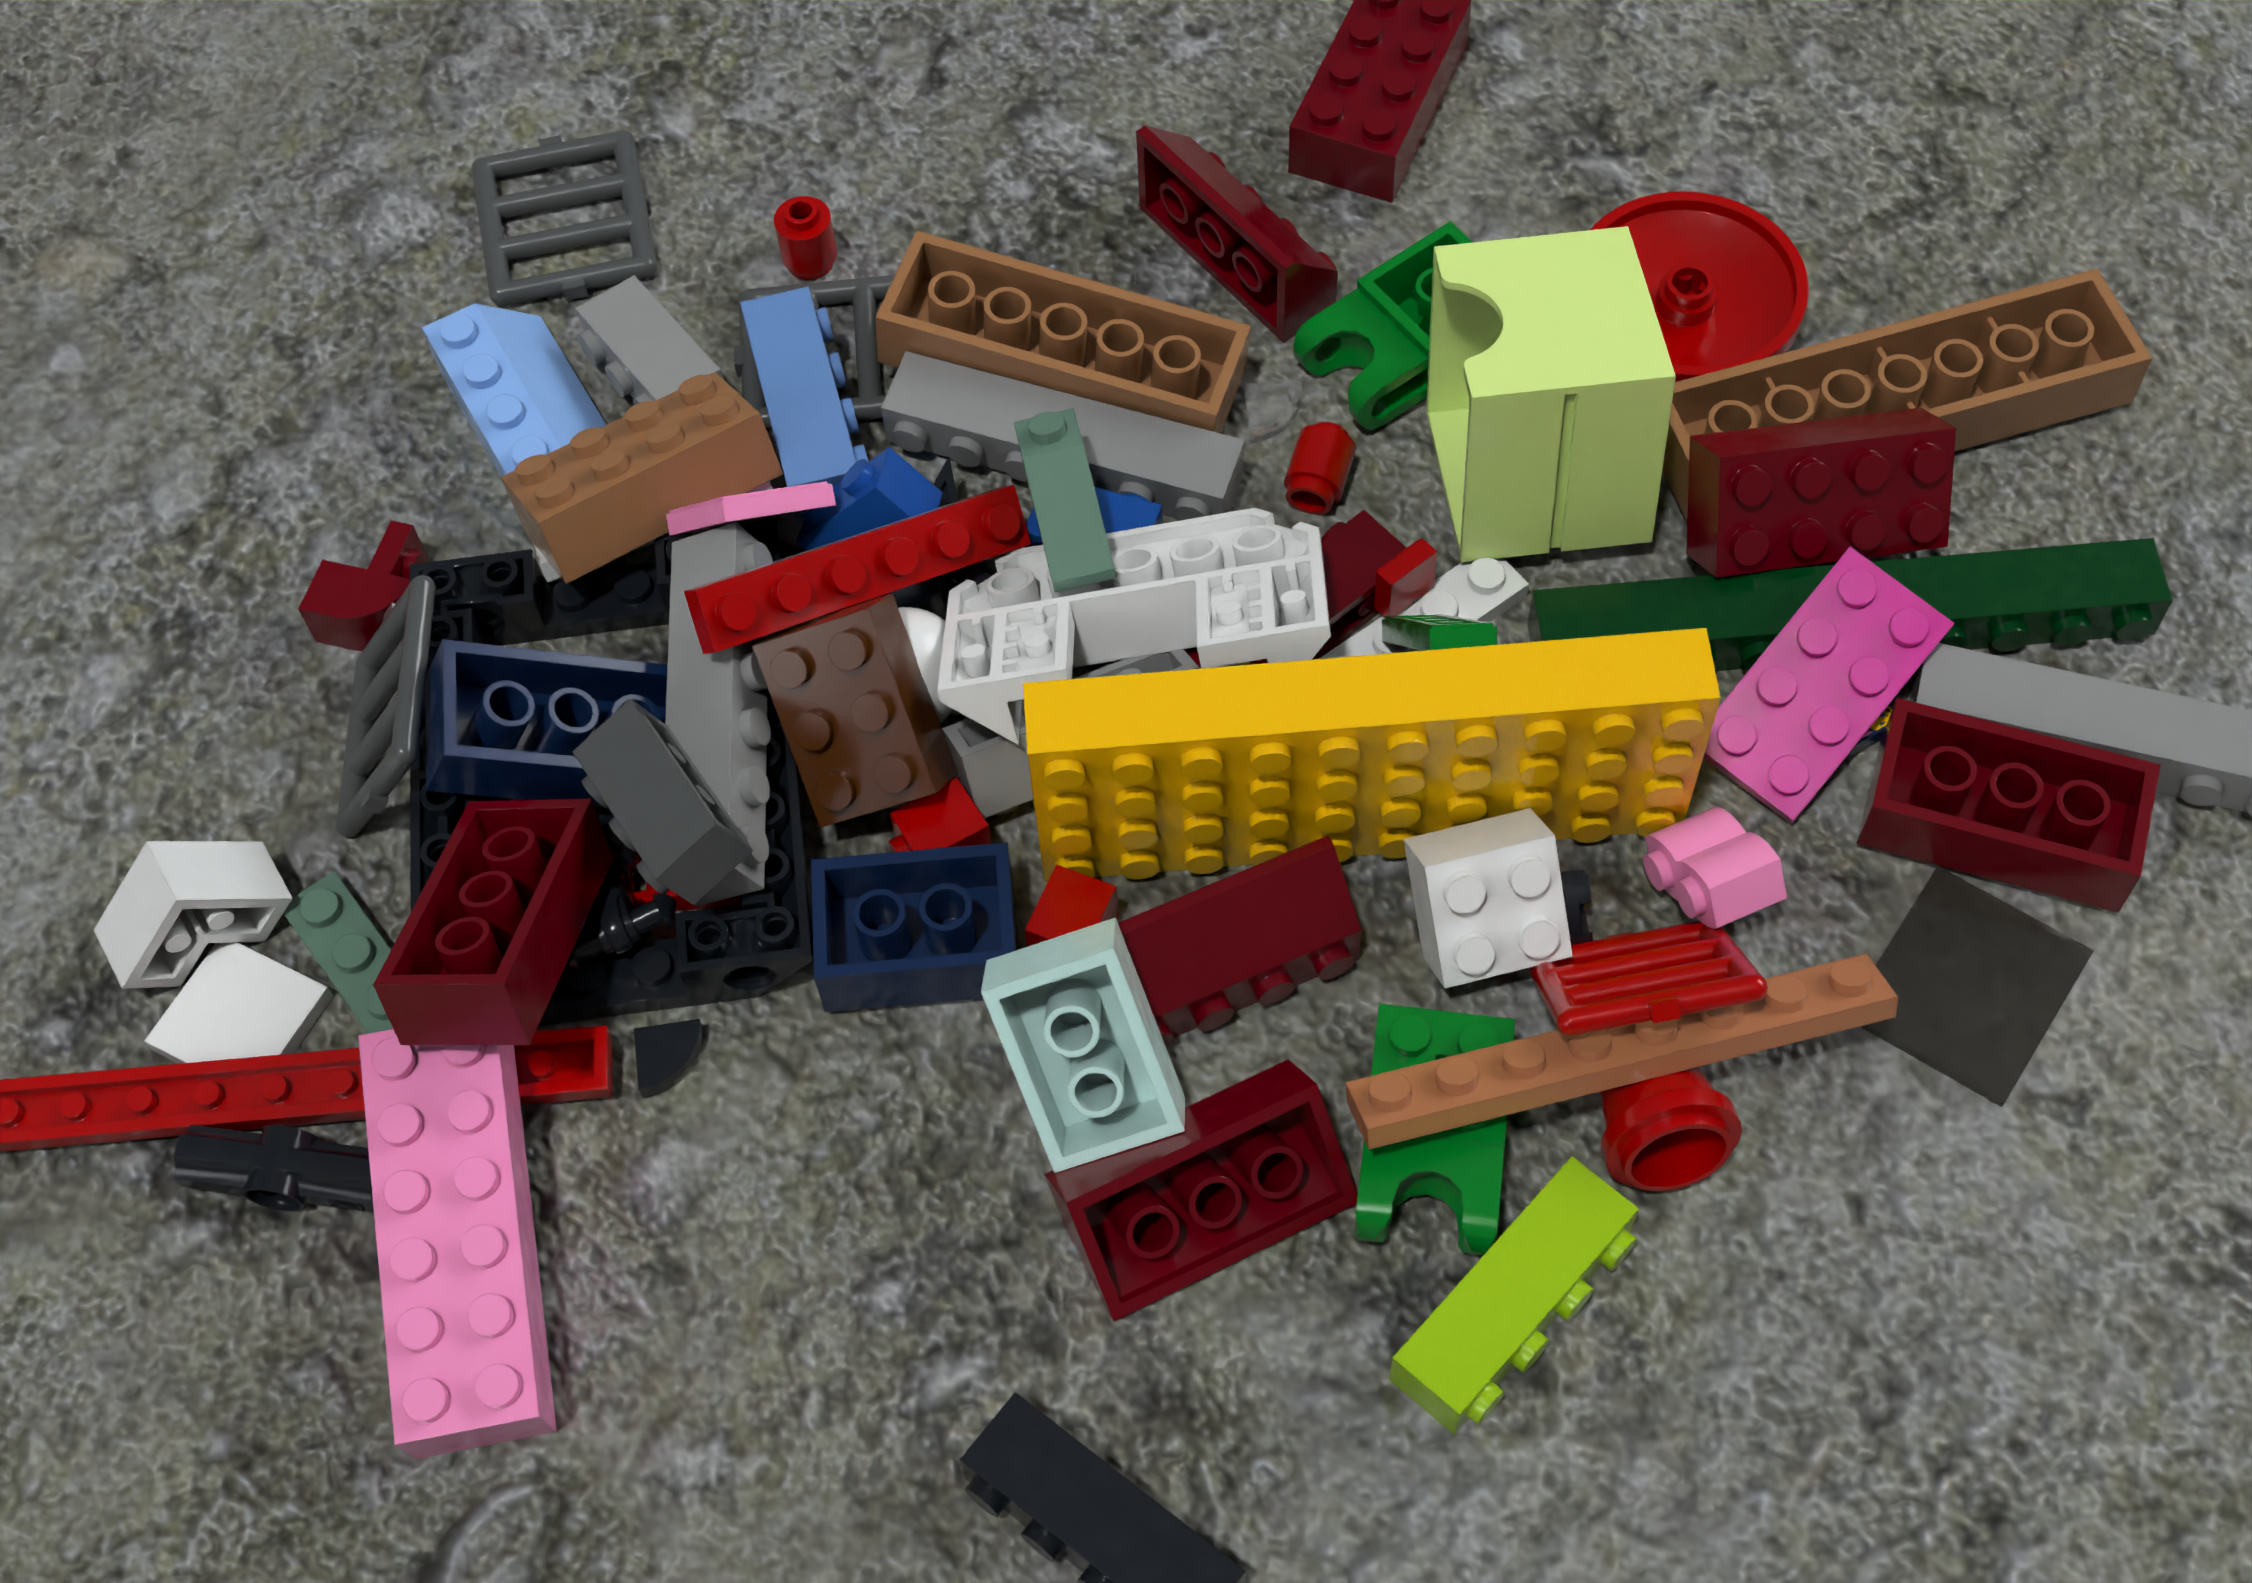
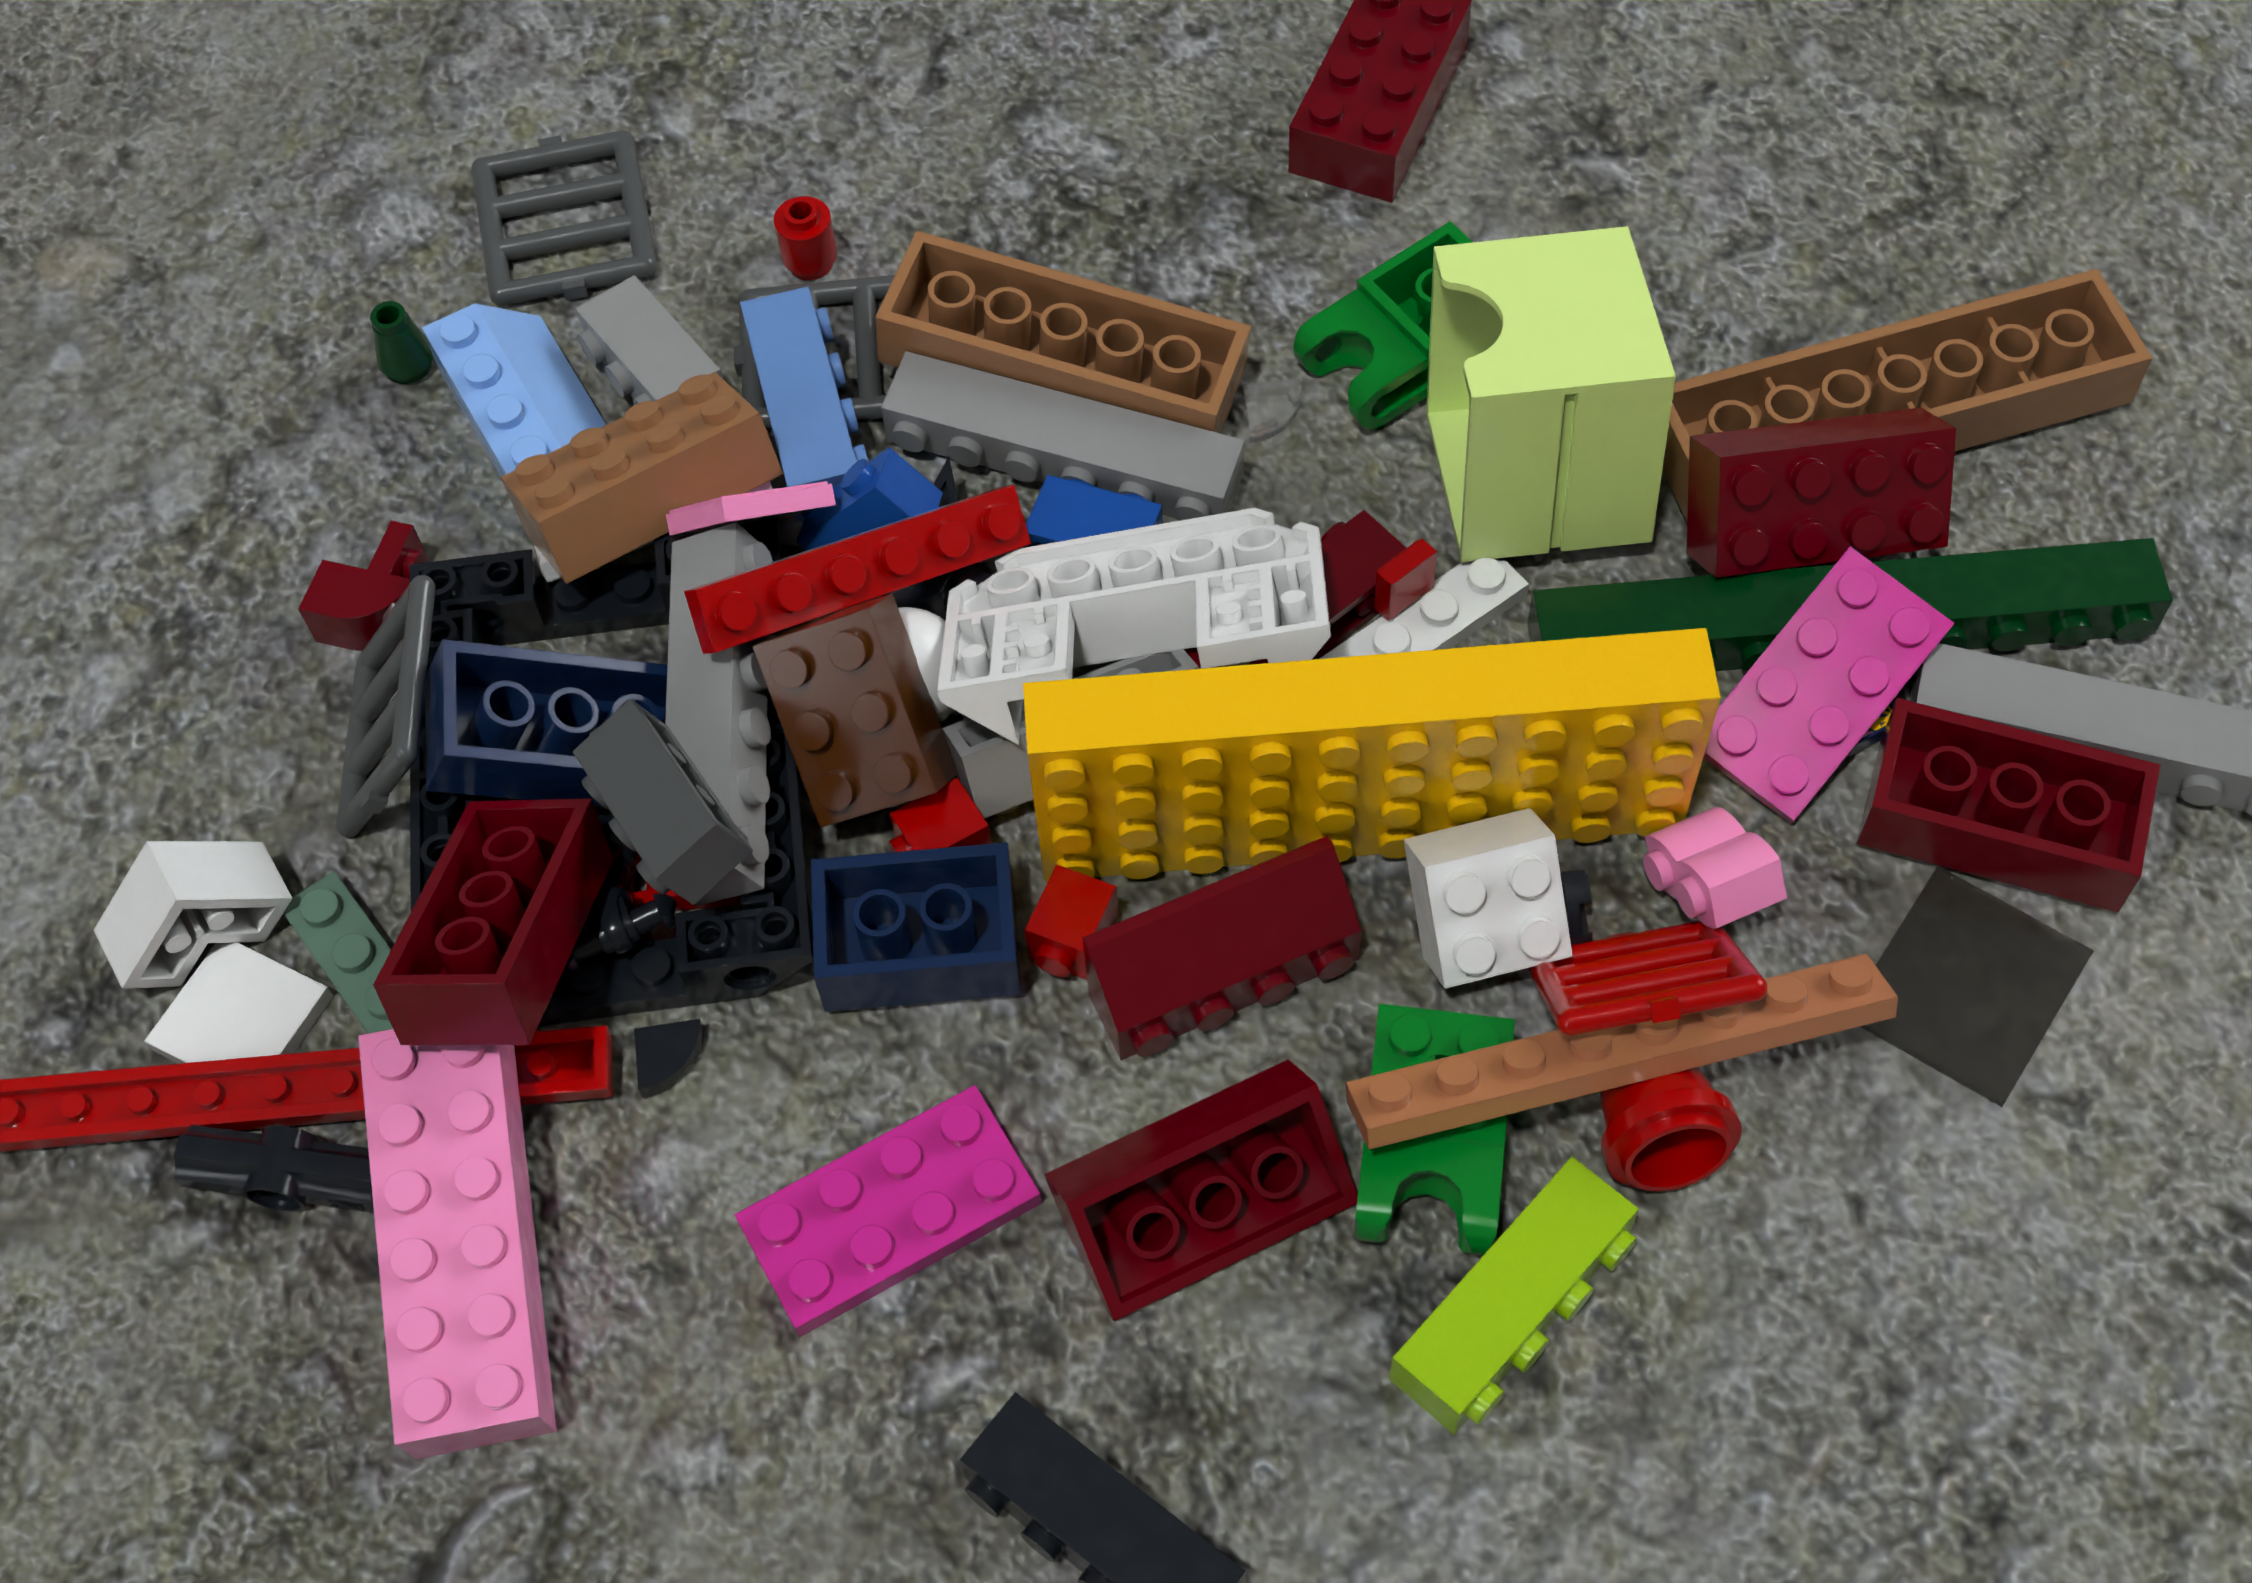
(399, 344): none -> dark green cone
(887, 1210): none -> dark pink plate
(1064, 500): sand green slope -> none
(1084, 1045): light aqua brick -> none
(1232, 232): dark red slope -> none
(1319, 467): red brick -> none
(1437, 632): green tile -> none
(1717, 277): red dish -> none

